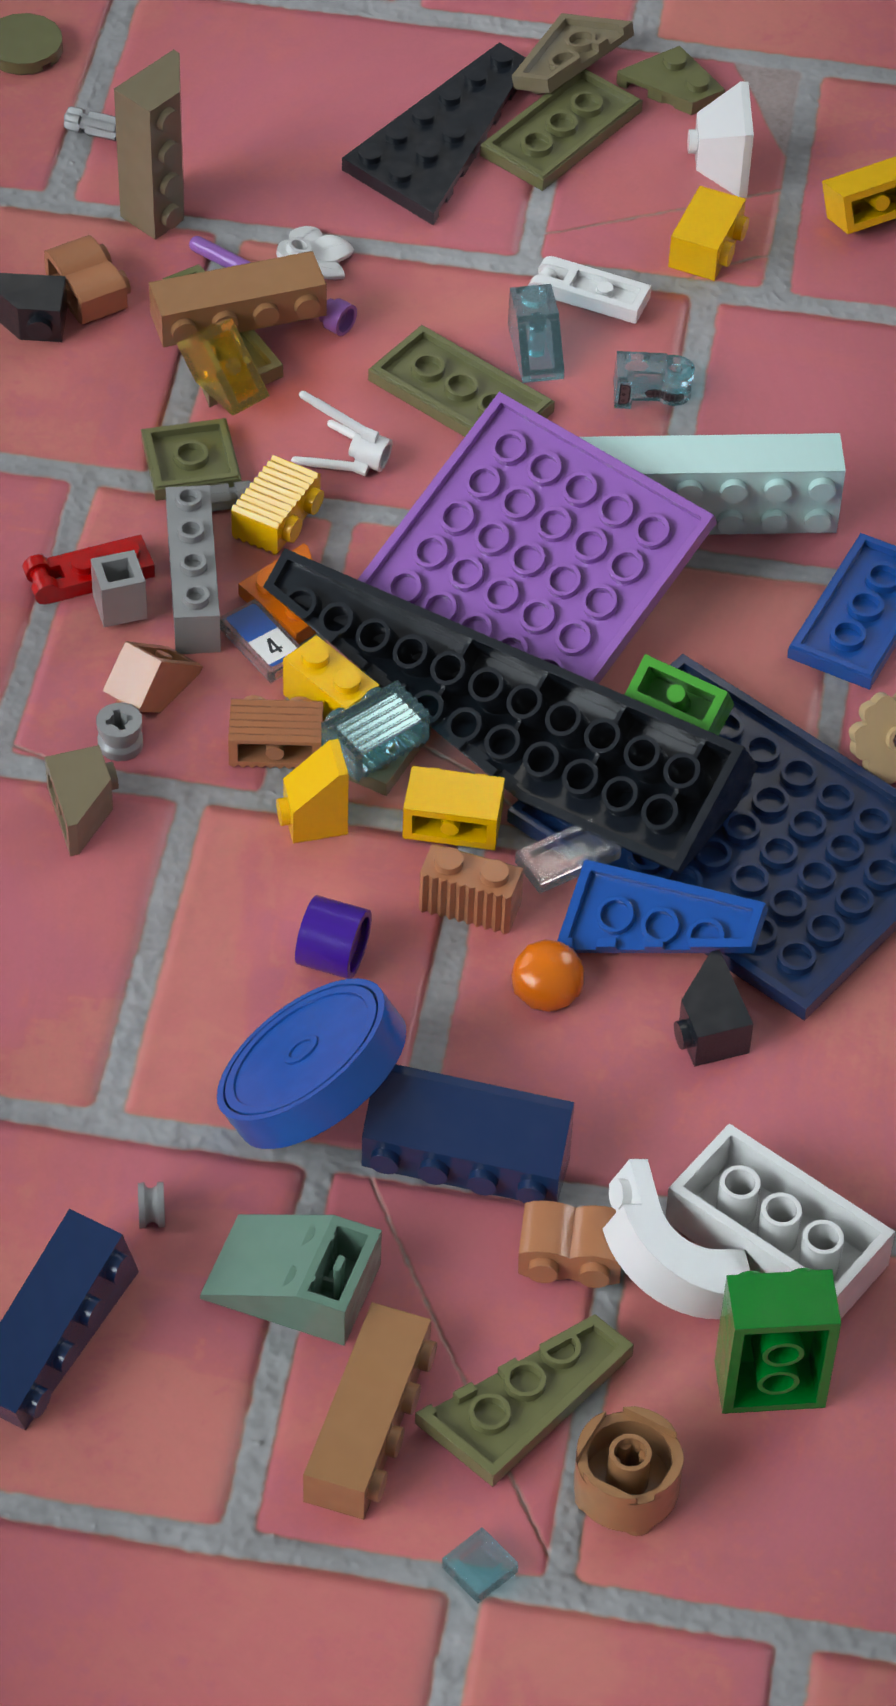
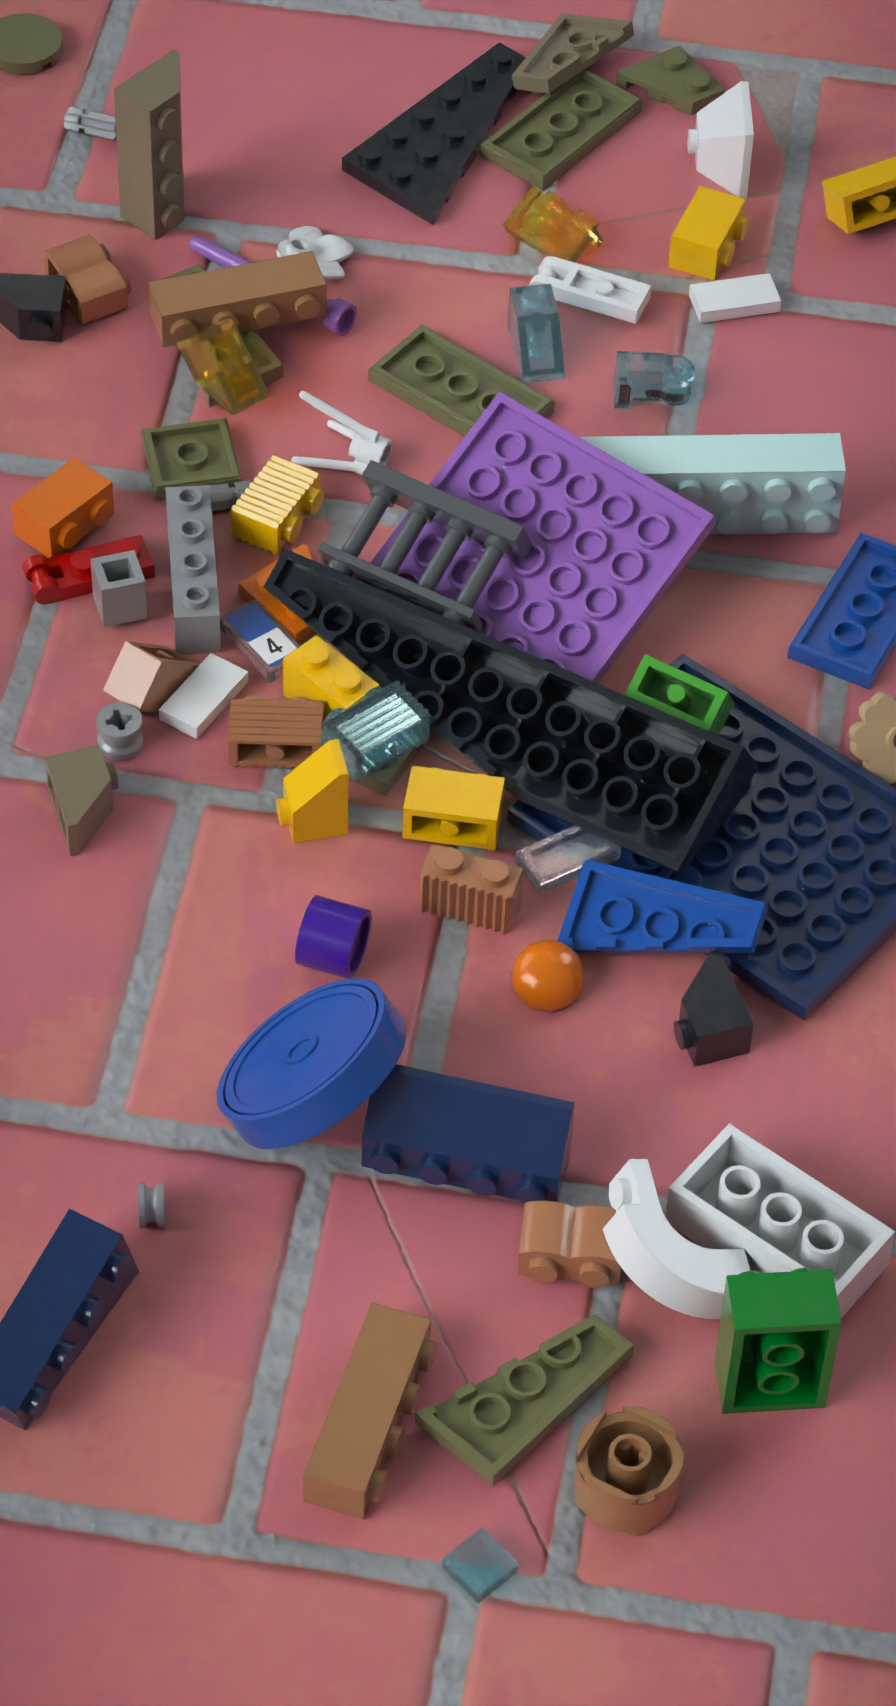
(63, 508): none -> orange brick
(203, 696): none -> white tile
(297, 1271): sand green slope -> none
(424, 506): none -> dark grey fence
(551, 227): none -> clear yellow bracket
(735, 298): none -> white tile

